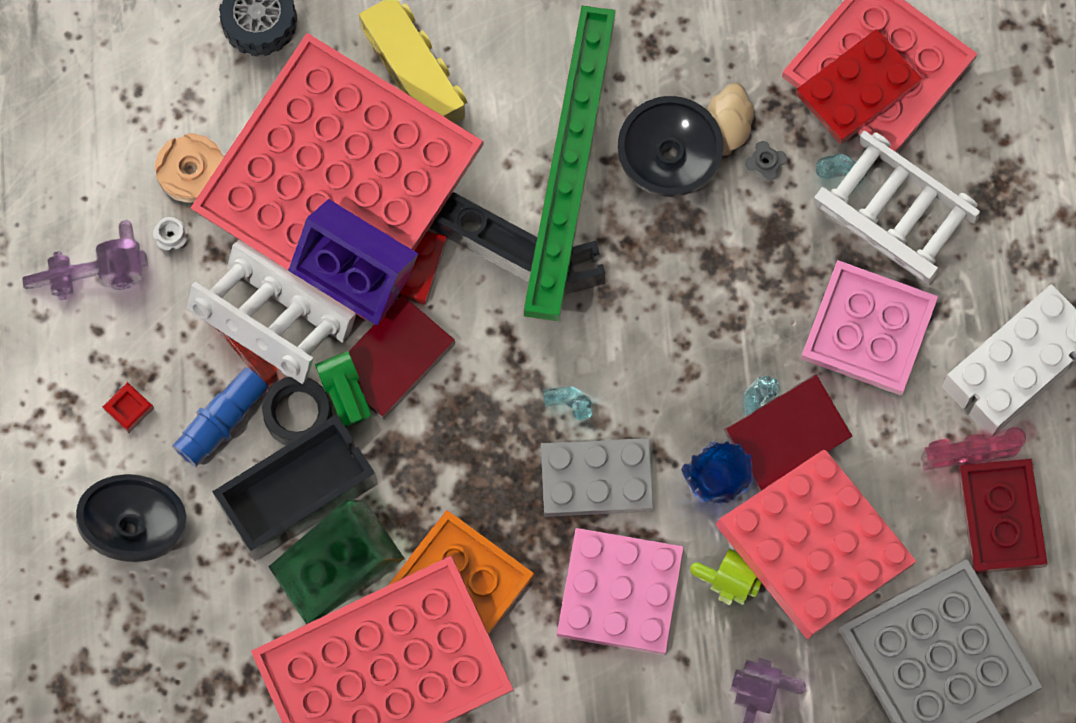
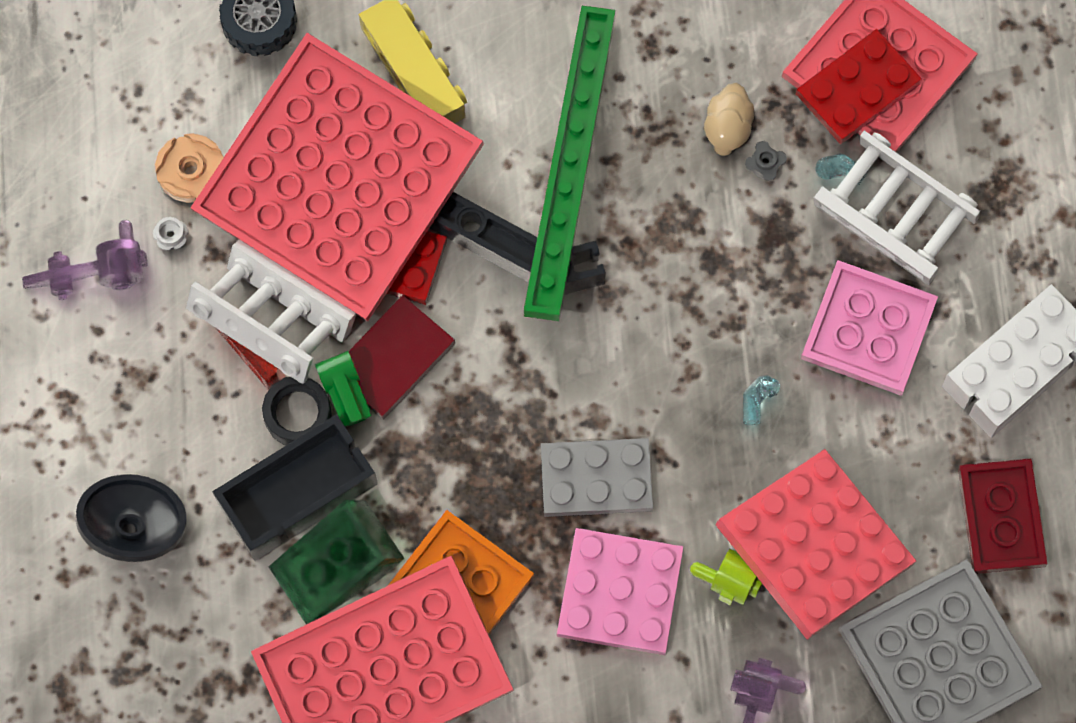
(128, 407): red tile -> none
(219, 417): blue piece -> none
(352, 261): dark purple slope -> none
(572, 398): clear light blue arm -> none
(673, 126): black dish -> none
(719, 473): clear blue hair -> none
(789, 431): dark red tile -> none
(973, 449): clear pink plate -> none

